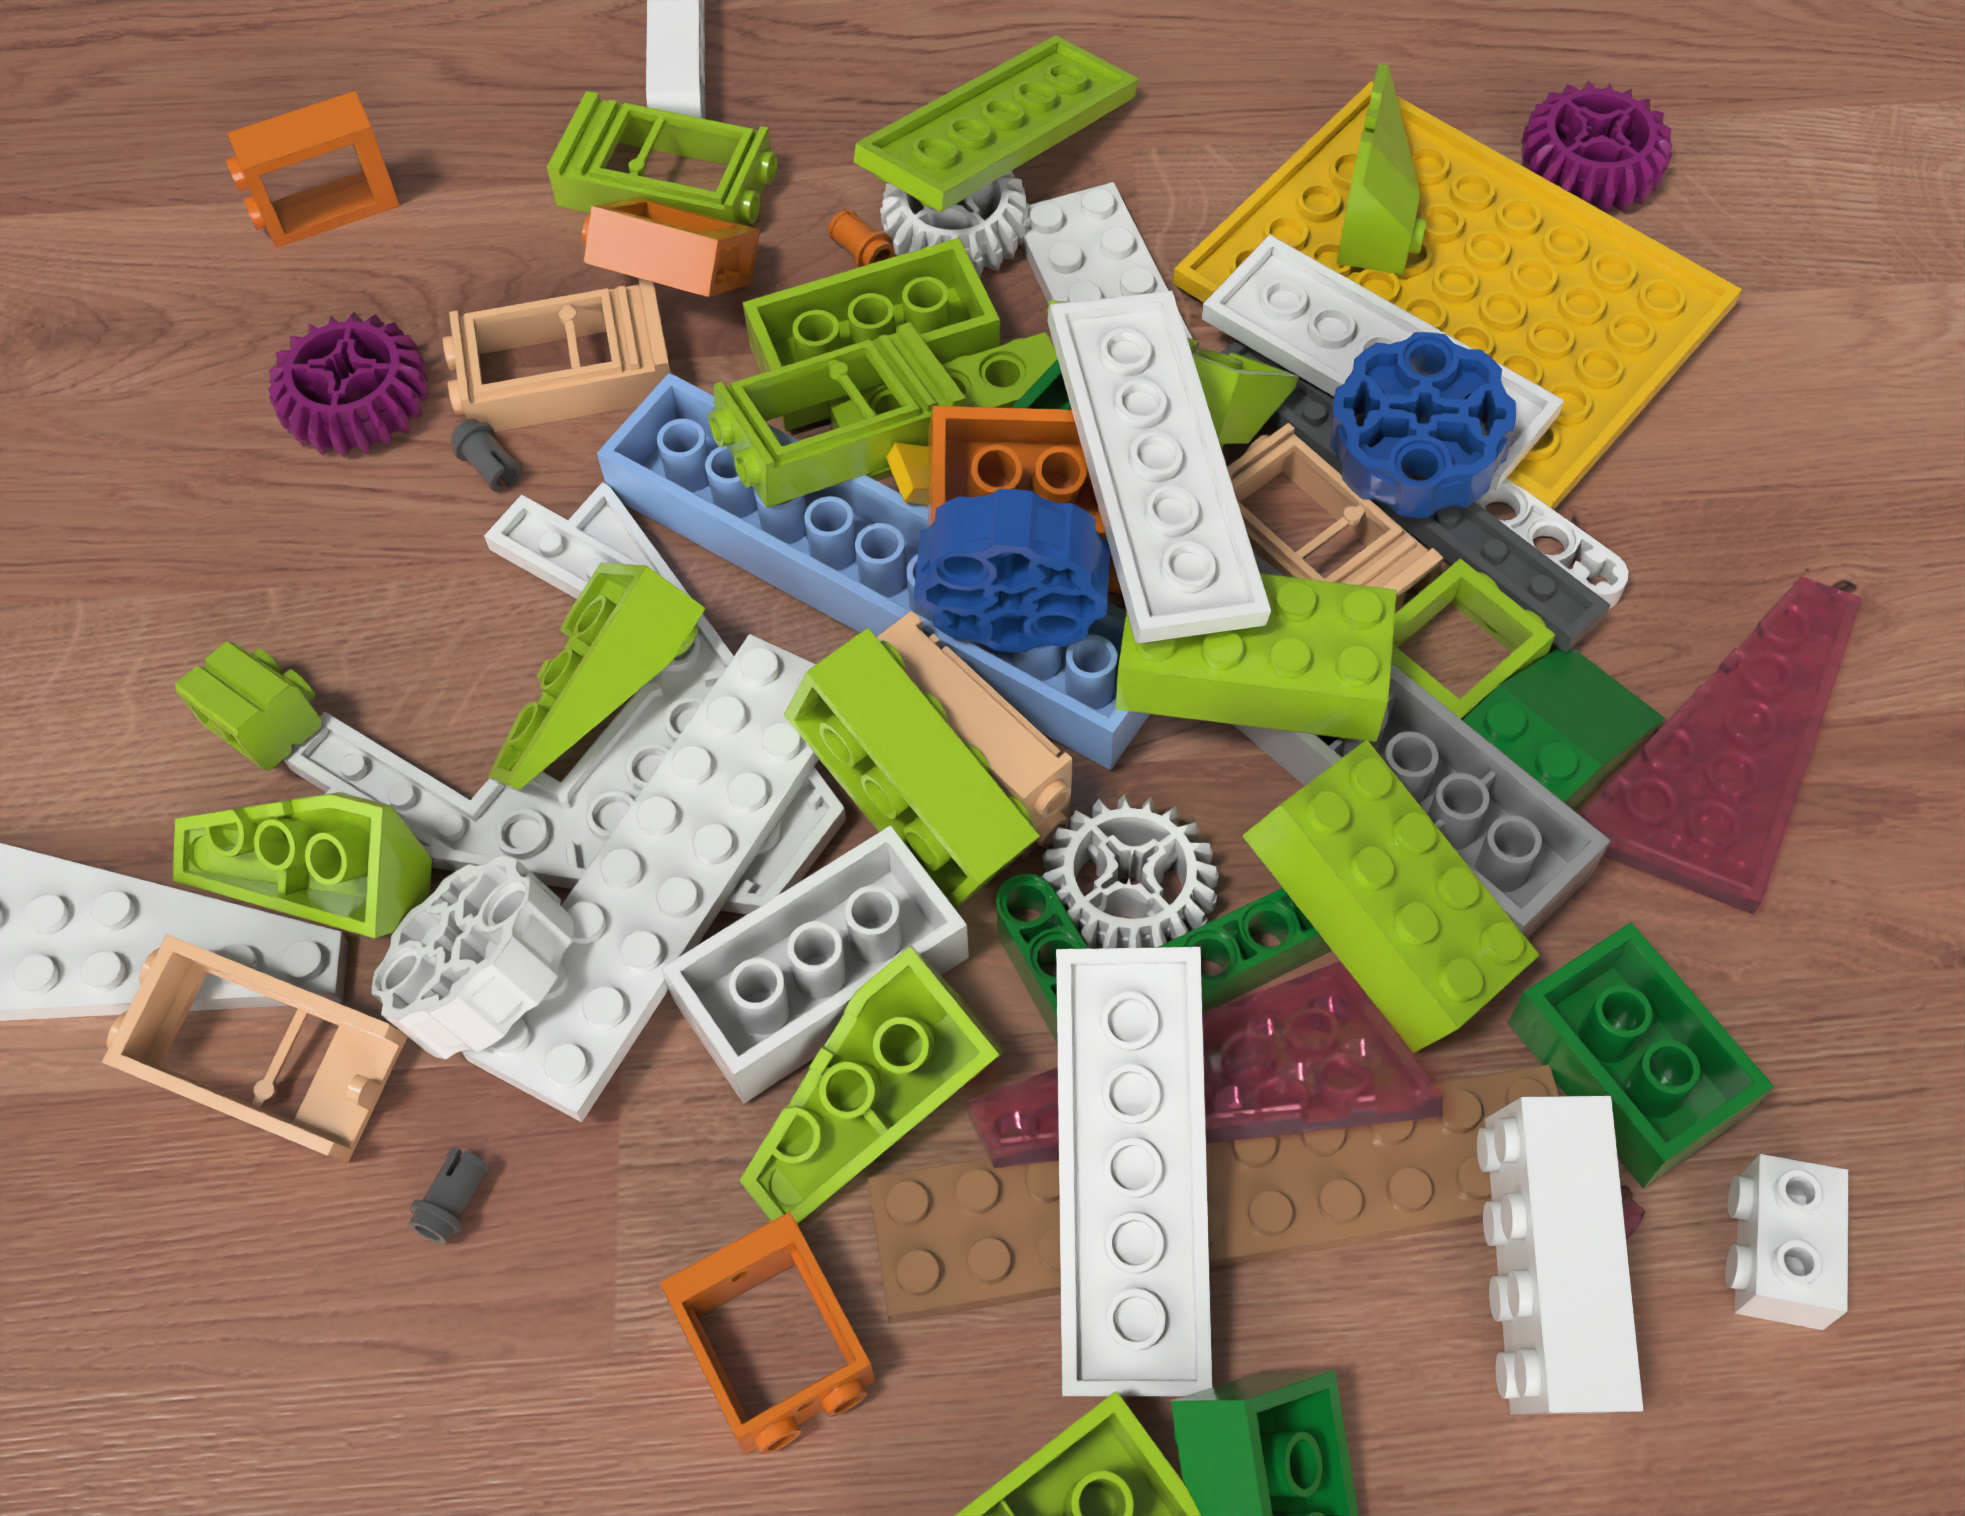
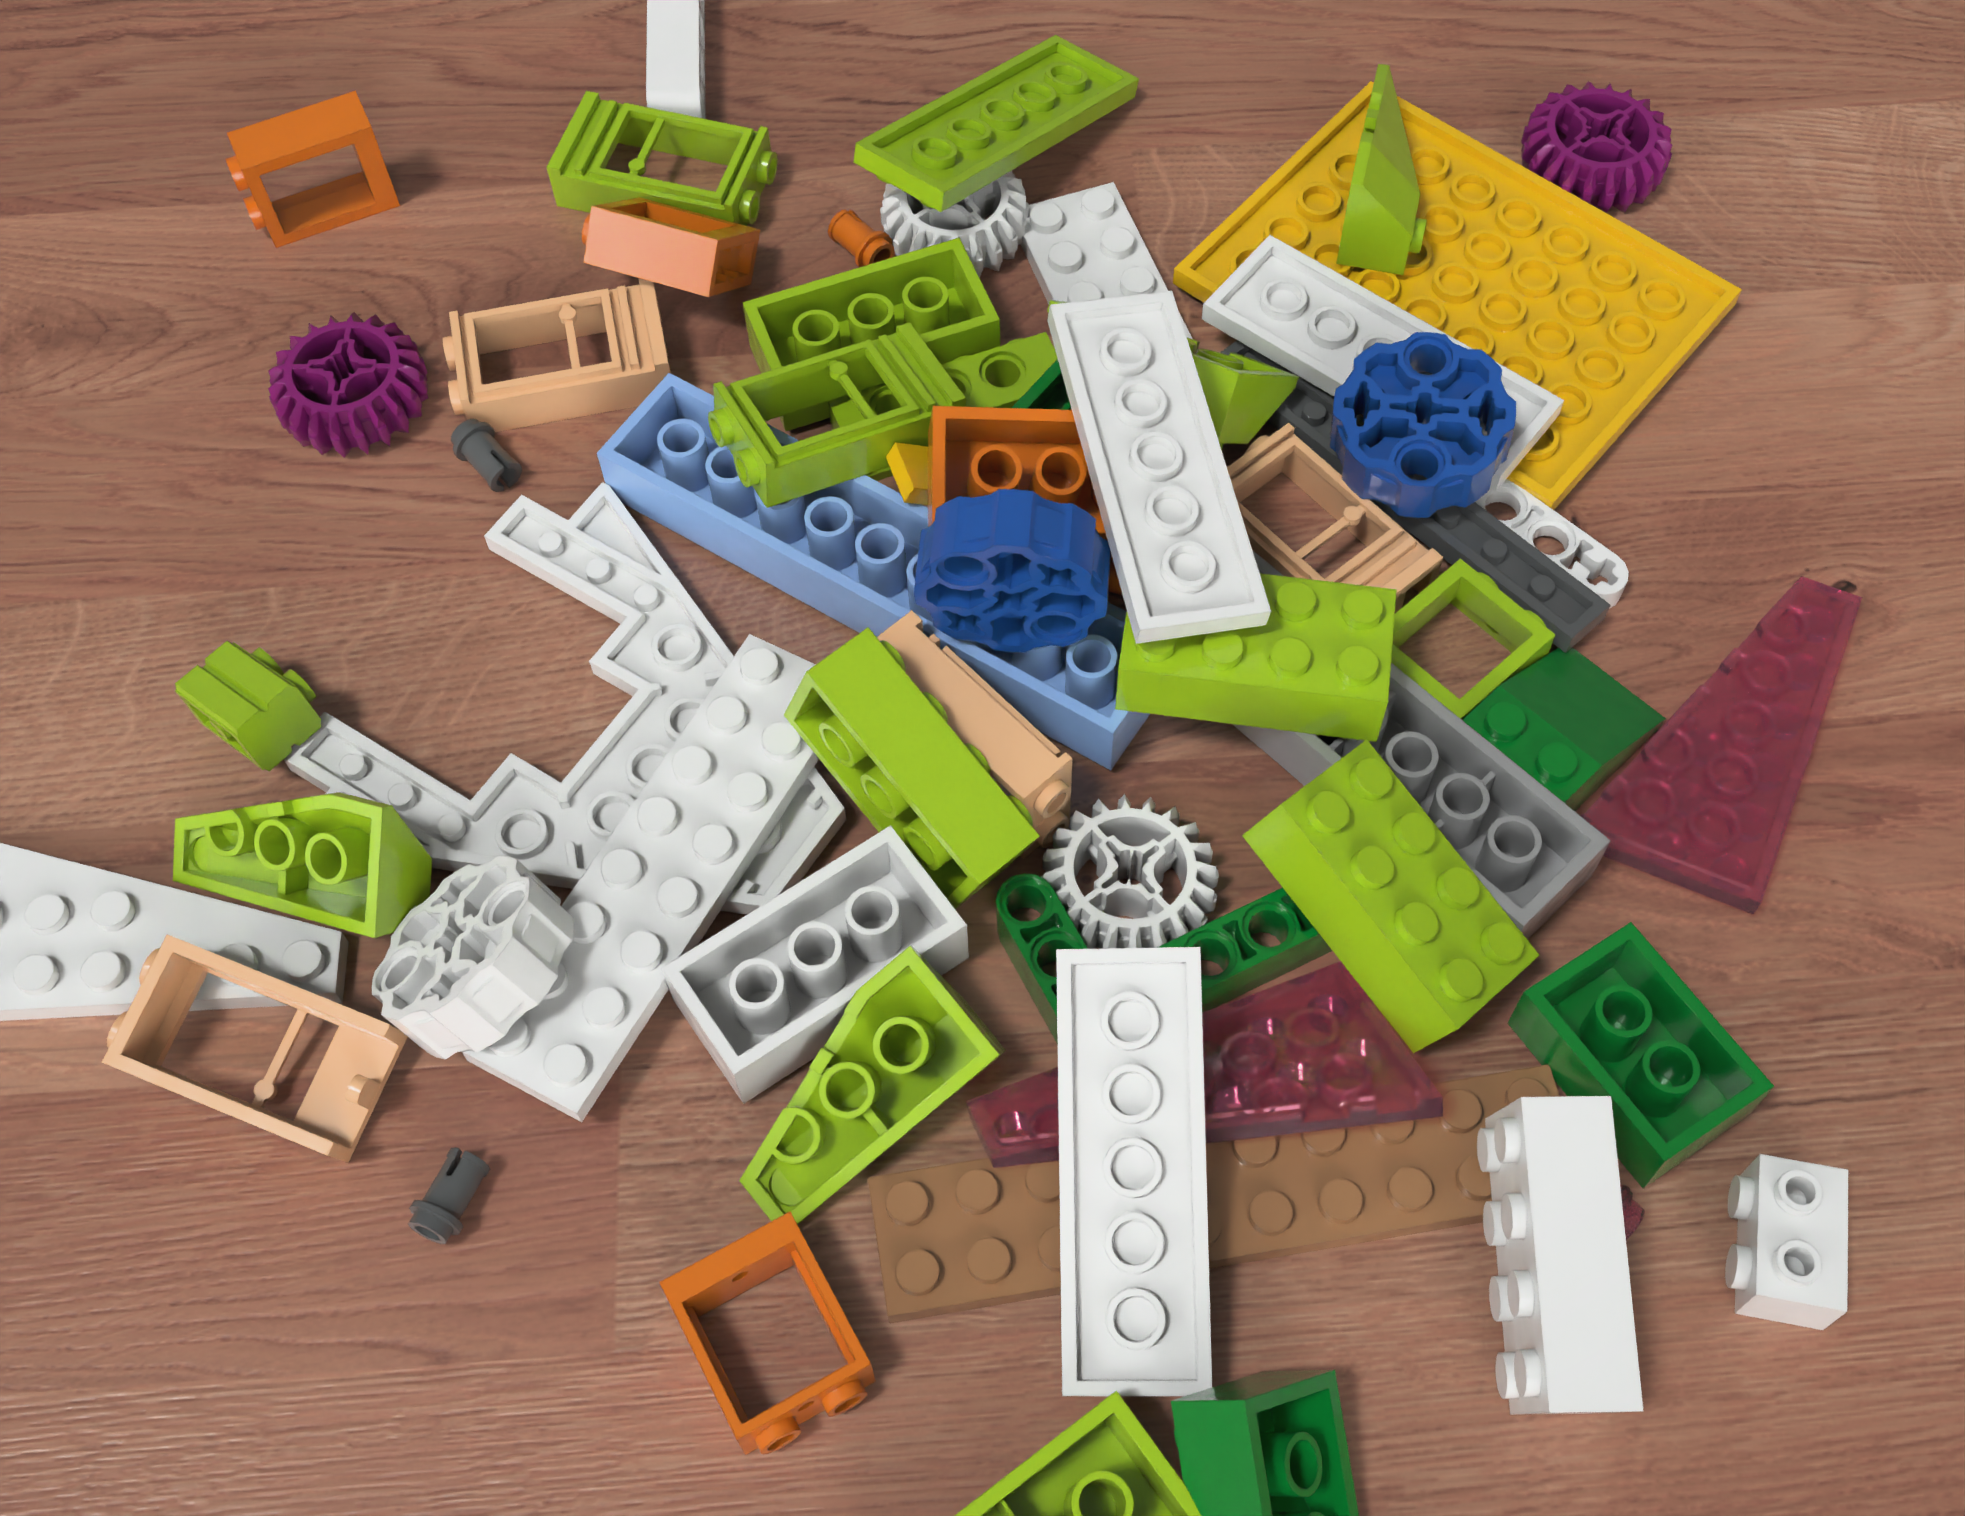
(620, 638): lime wedge -> none

